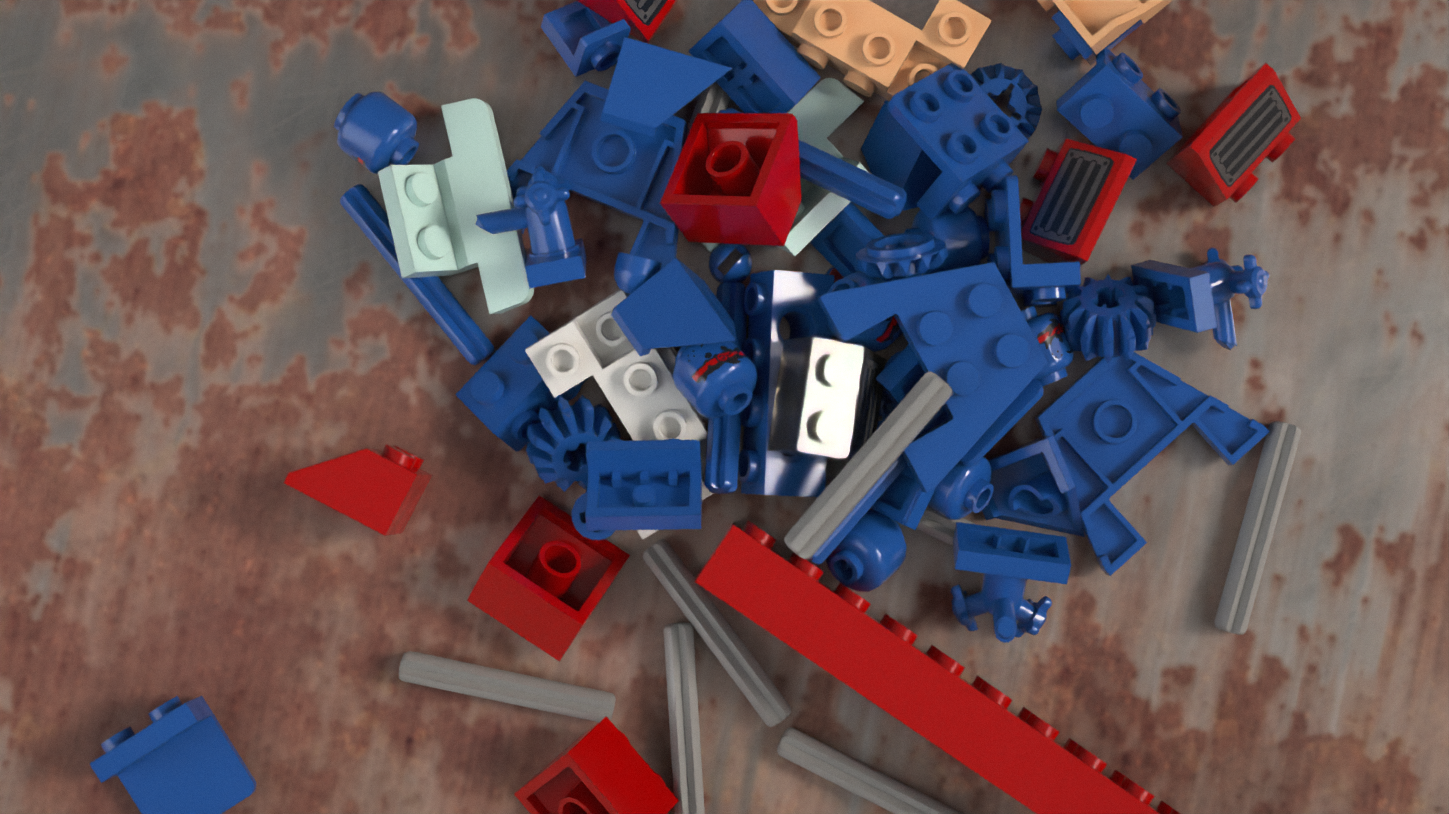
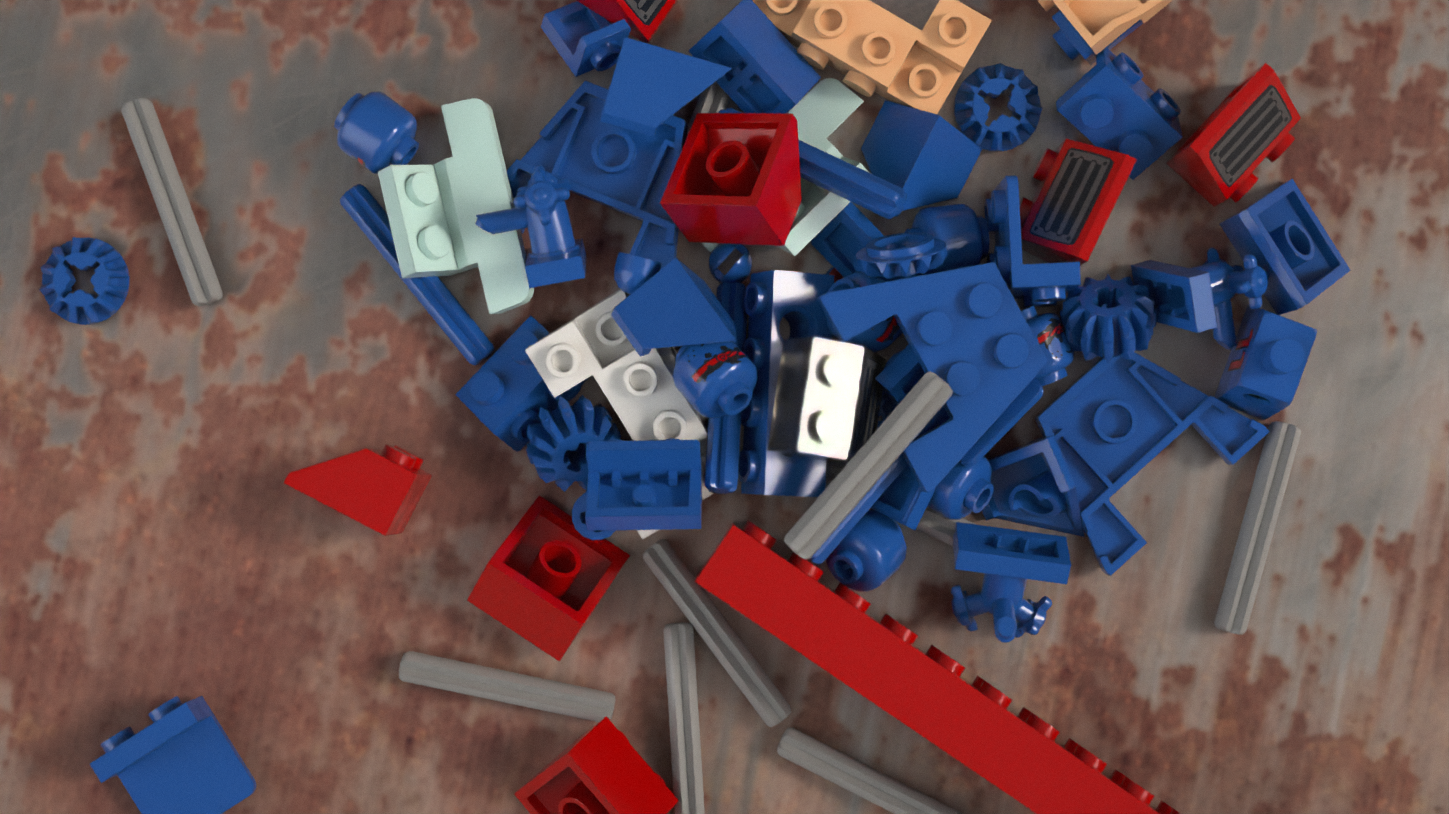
(109, 281): none -> blue gear
(172, 202): none -> light grey axle
(960, 134): blue bracket -> none
(1265, 363): none -> blue torso
(1287, 244): none -> blue slope

